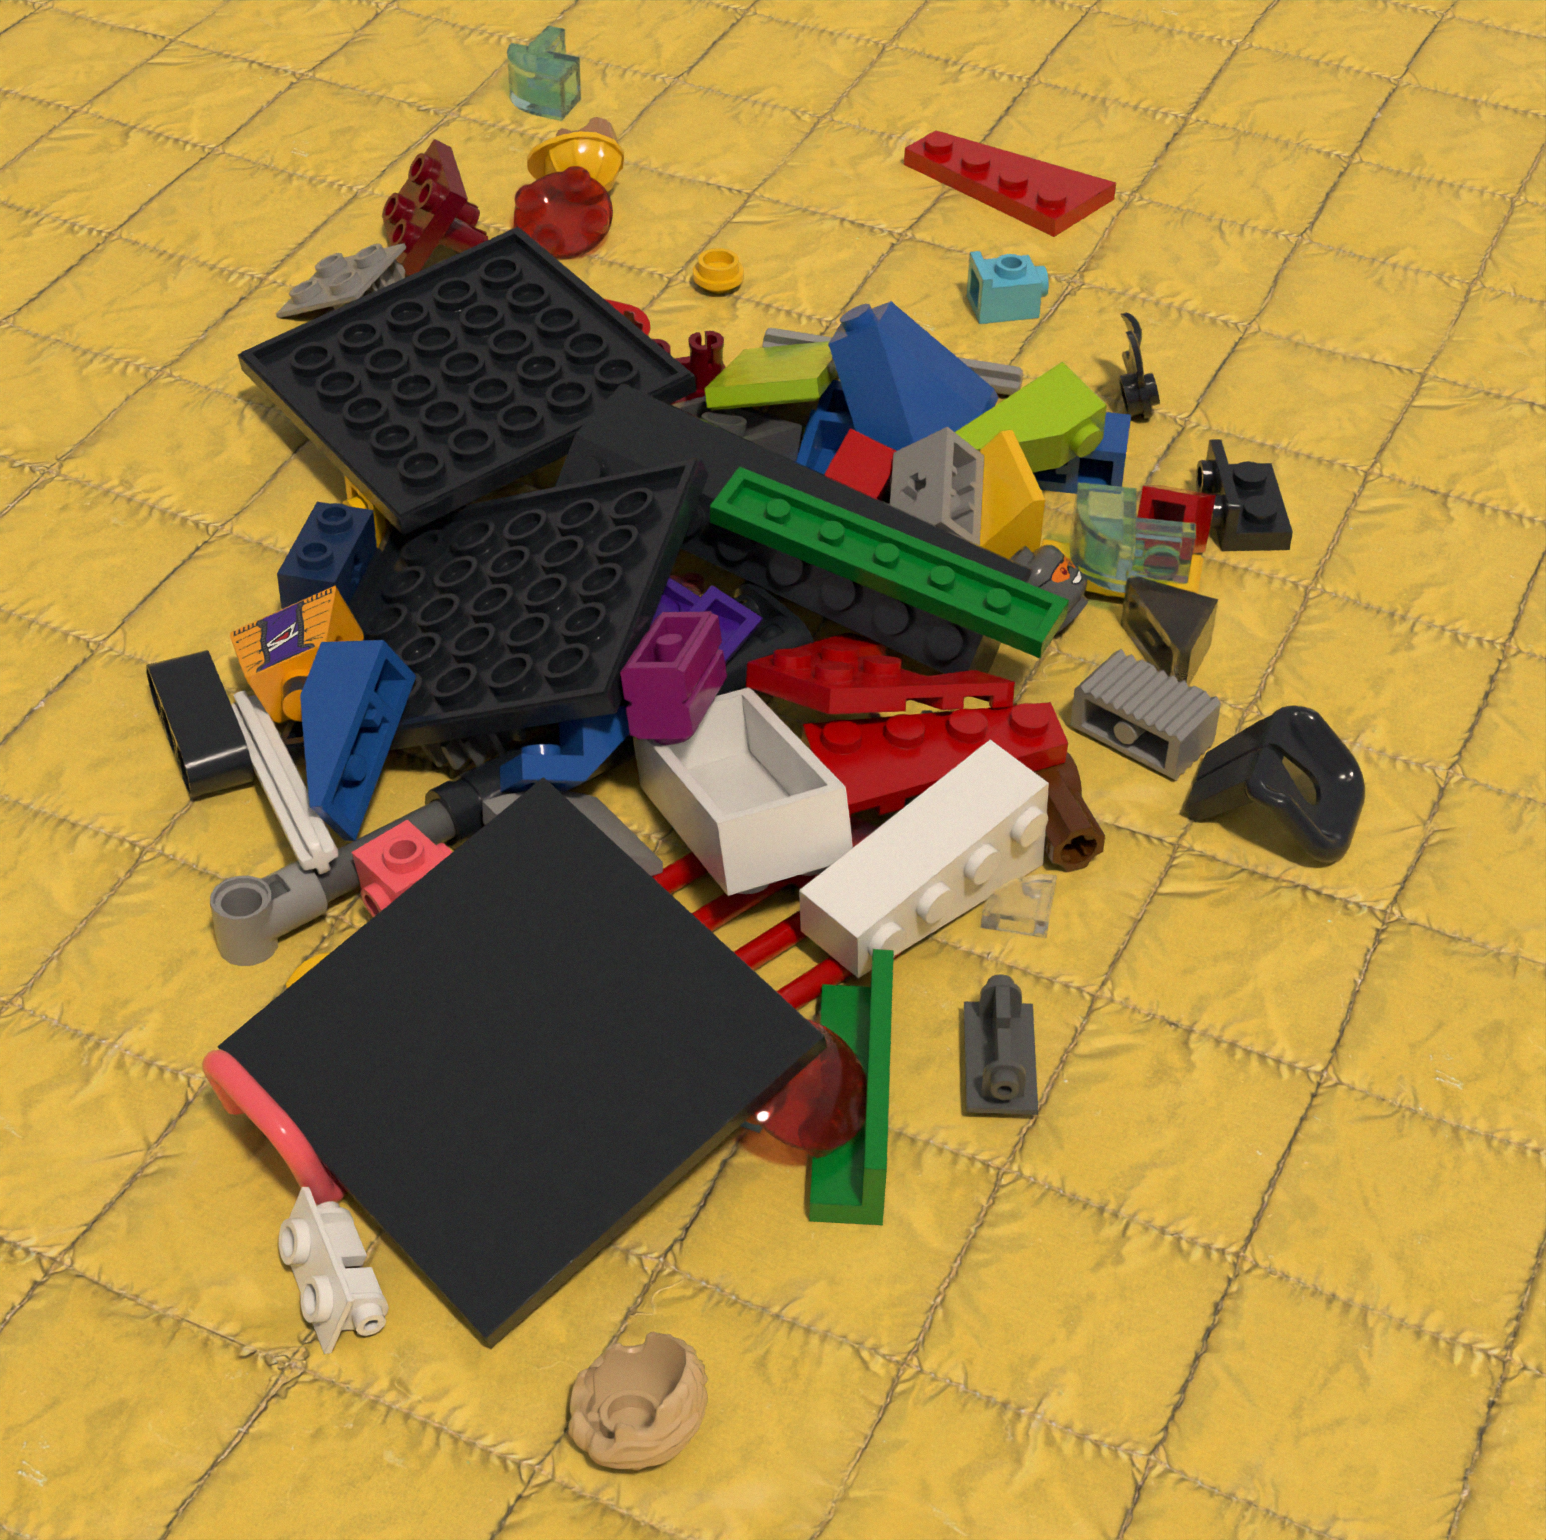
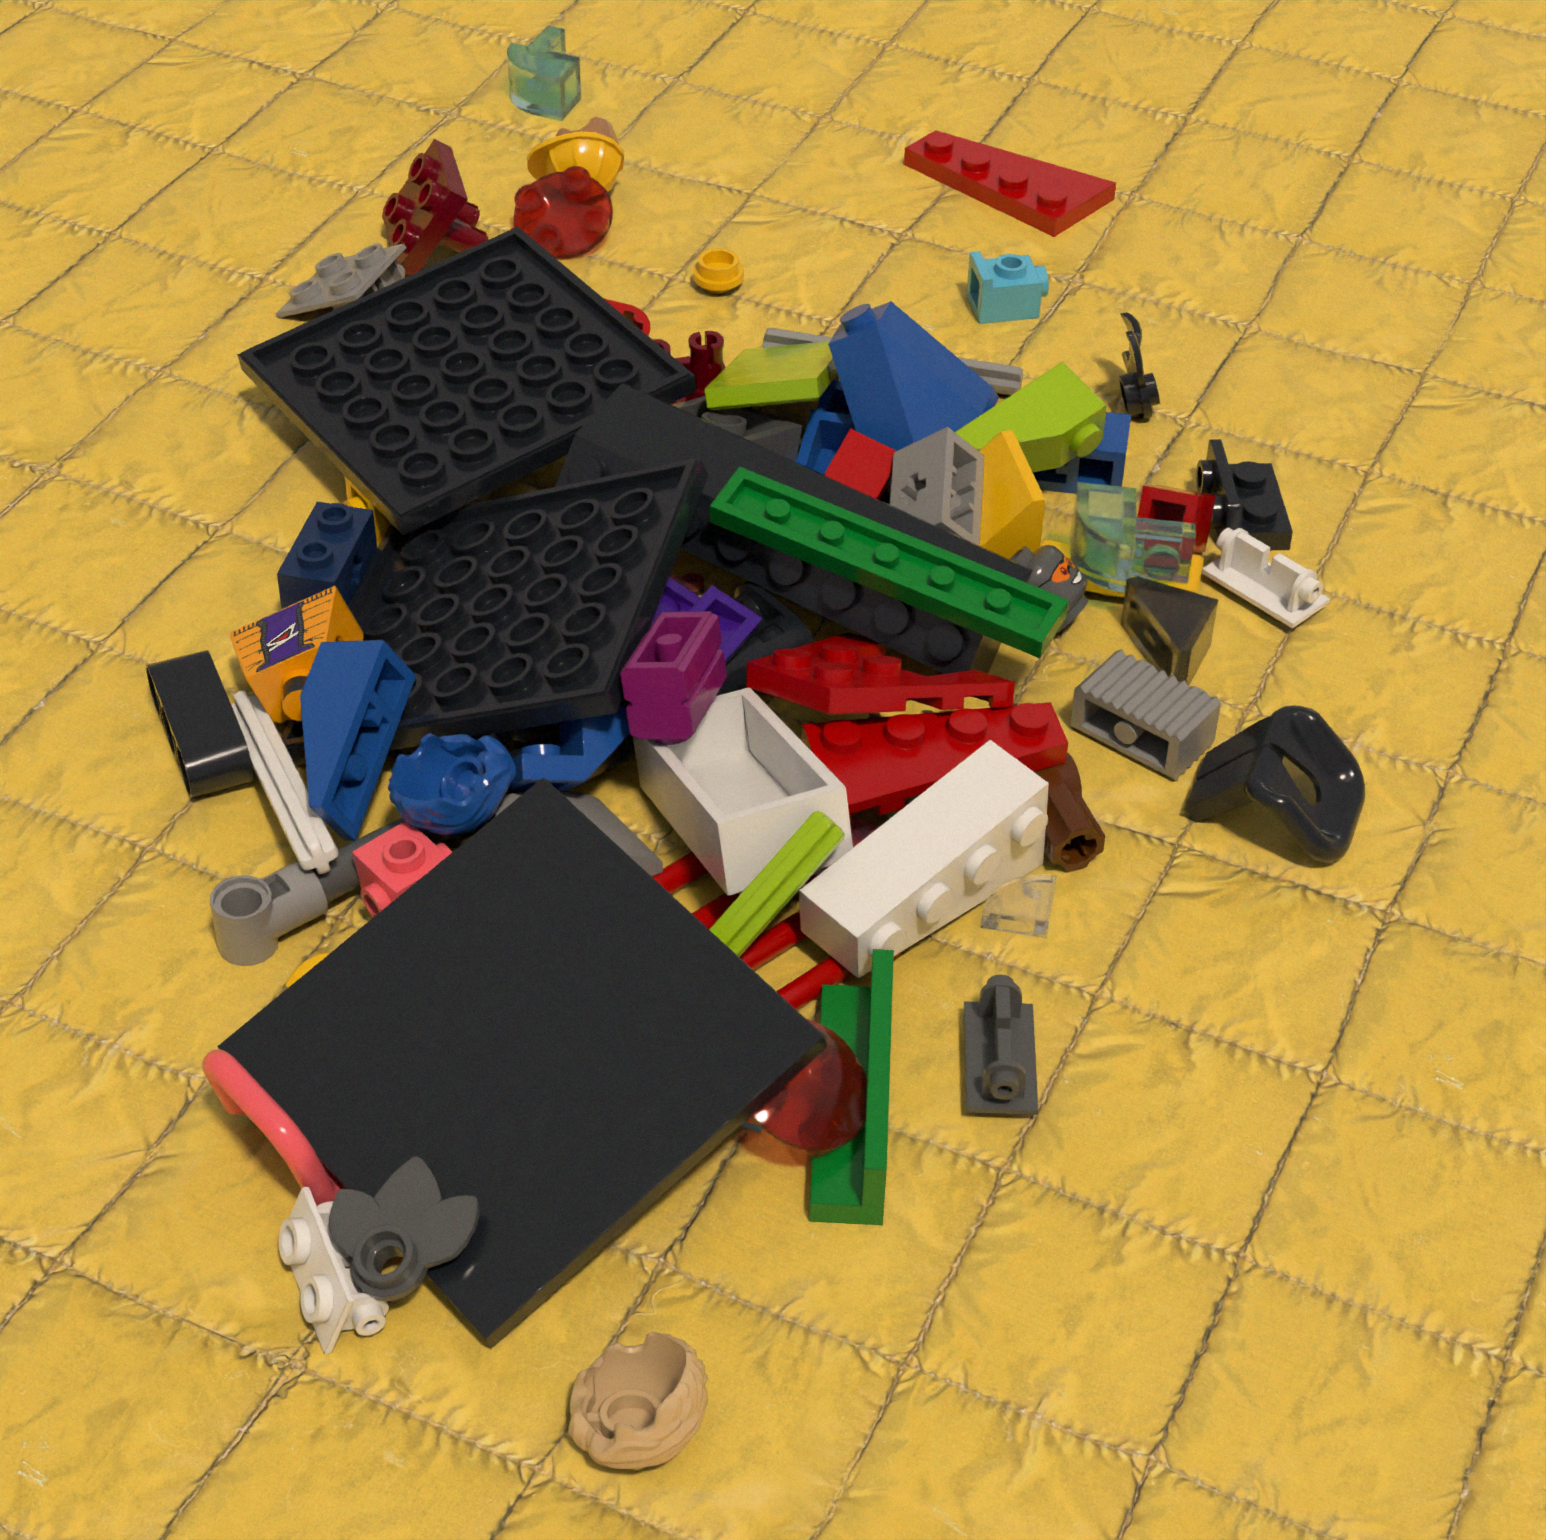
(402, 1221): none -> dark grey plate
(451, 783): none -> blue hair
(778, 882): none -> lime axle
(1277, 587): none -> white hinge

